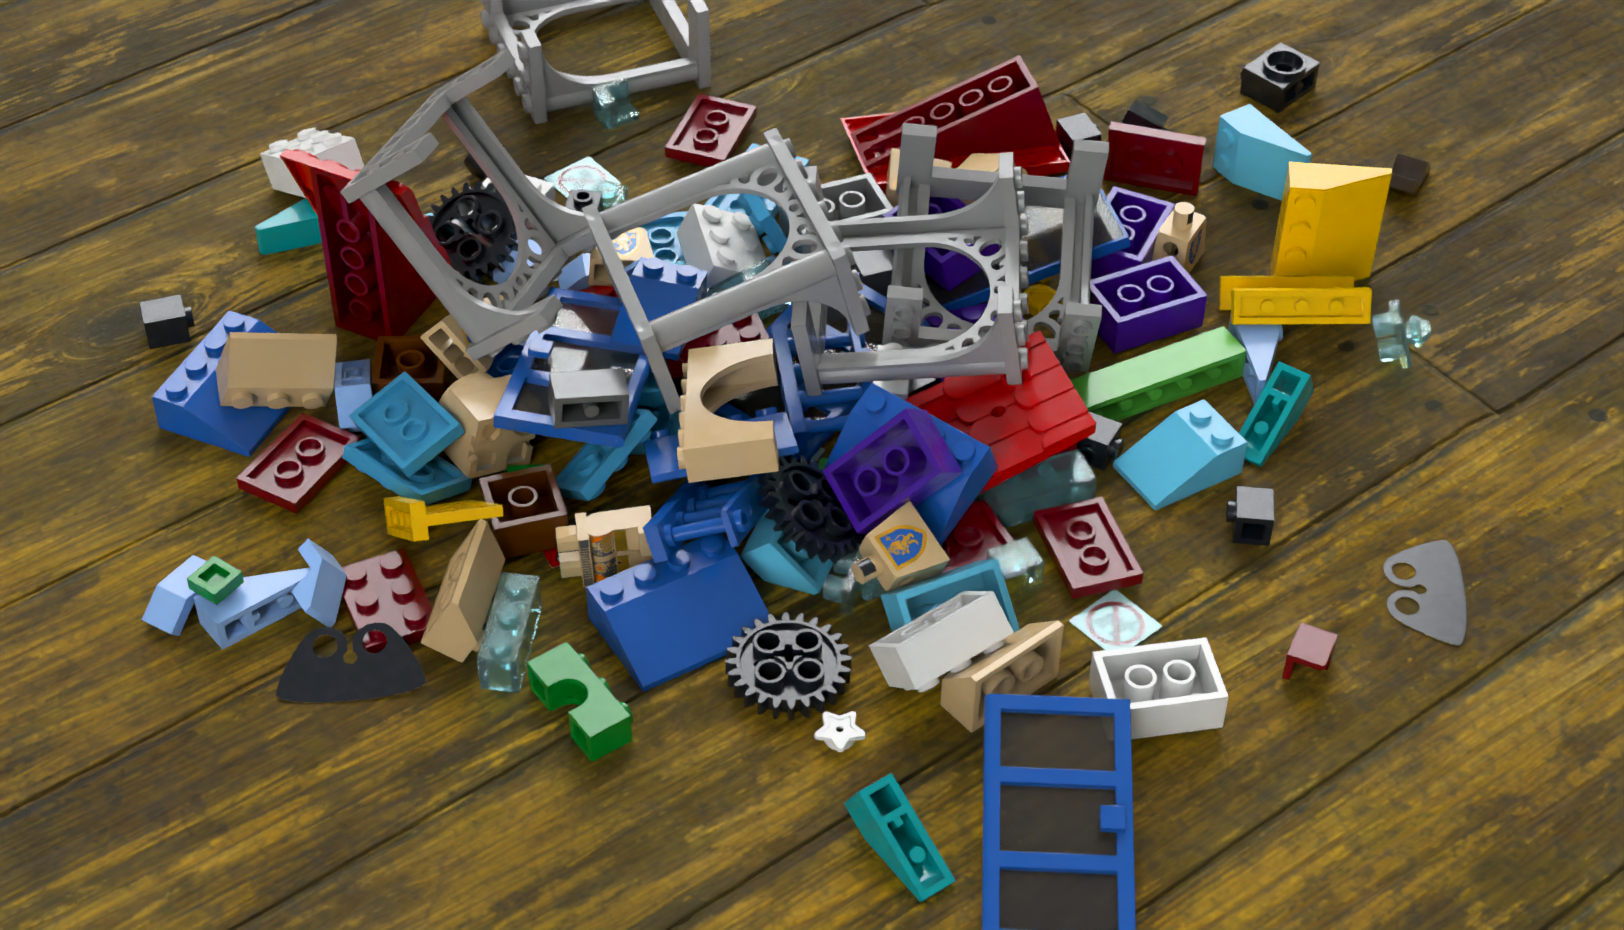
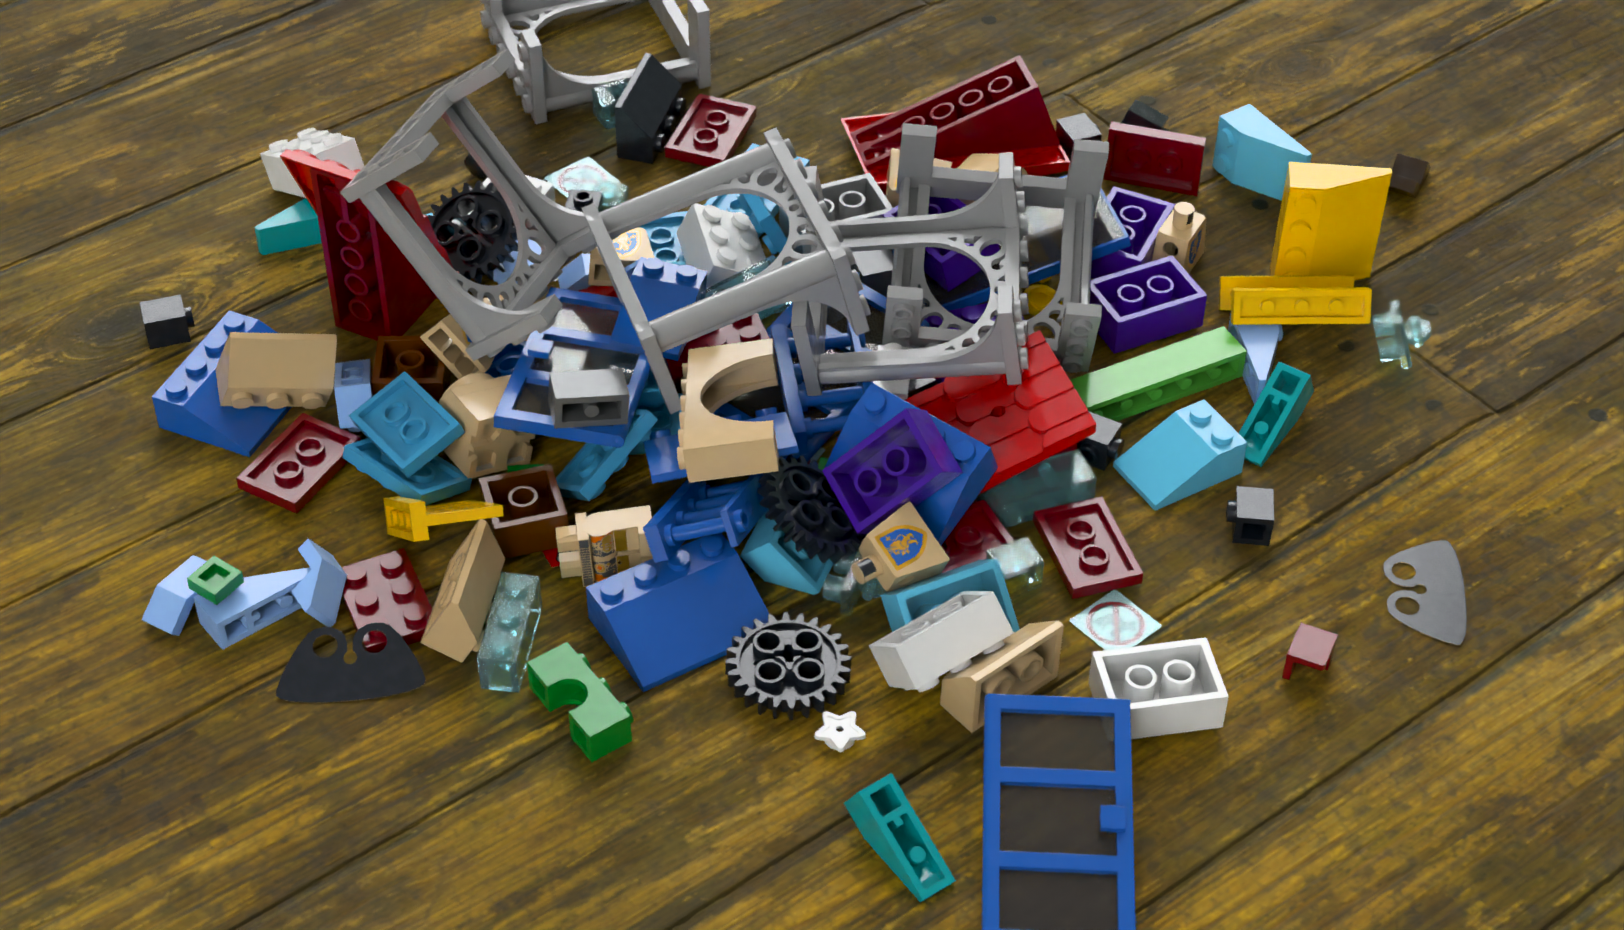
(647, 111): none -> black slope
(1279, 77): black brick -> none

